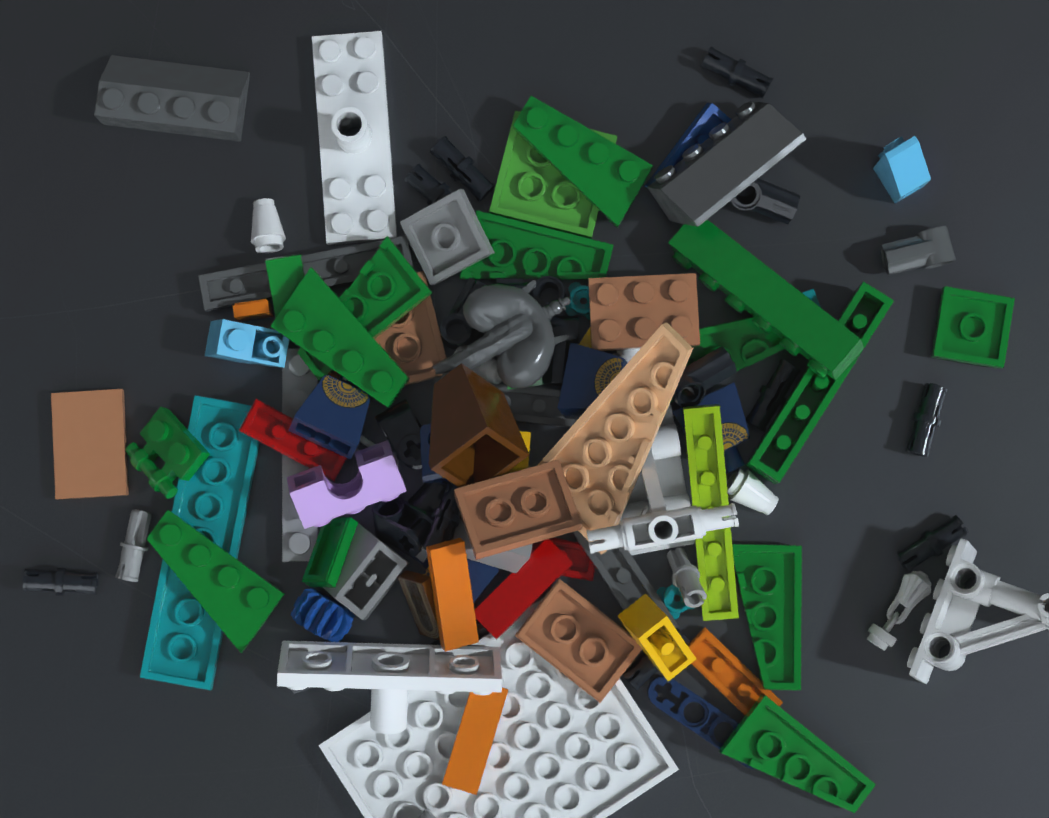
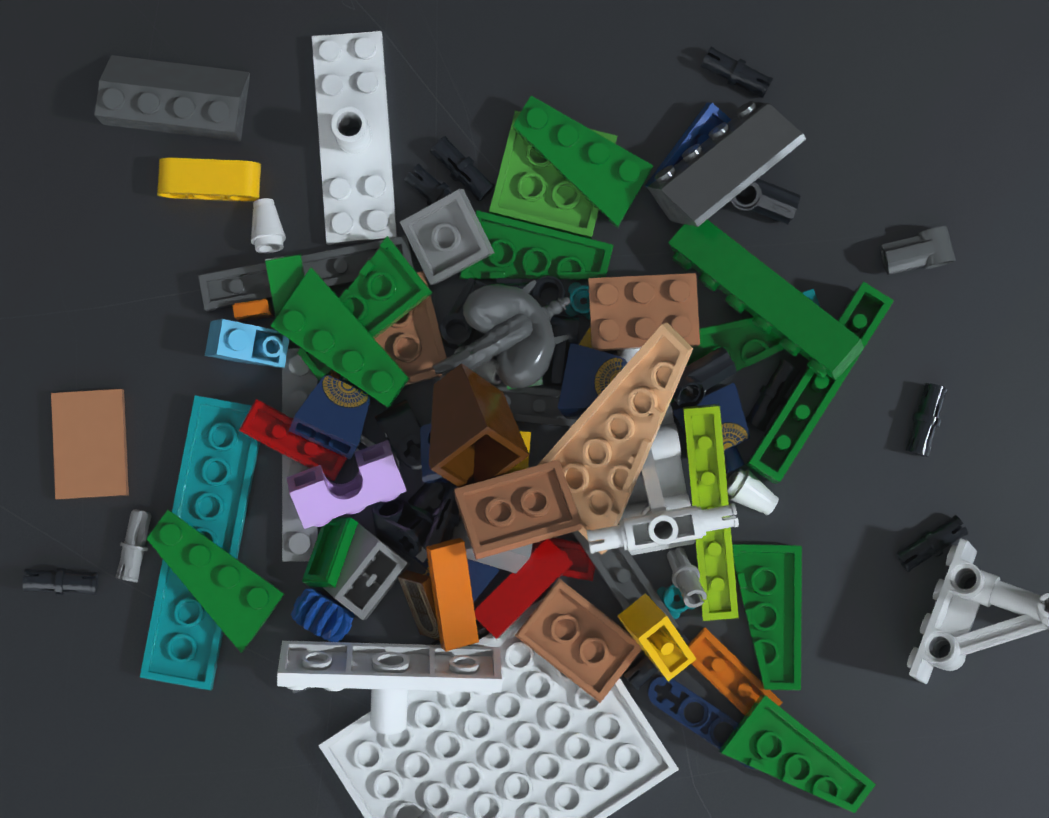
(176, 447): green plate -> none
(209, 179): none -> yellow beam
(474, 741): orange tile -> none
(902, 168): medium azure slope -> none
(913, 589): white piece -> none
(973, 327): green plate -> none

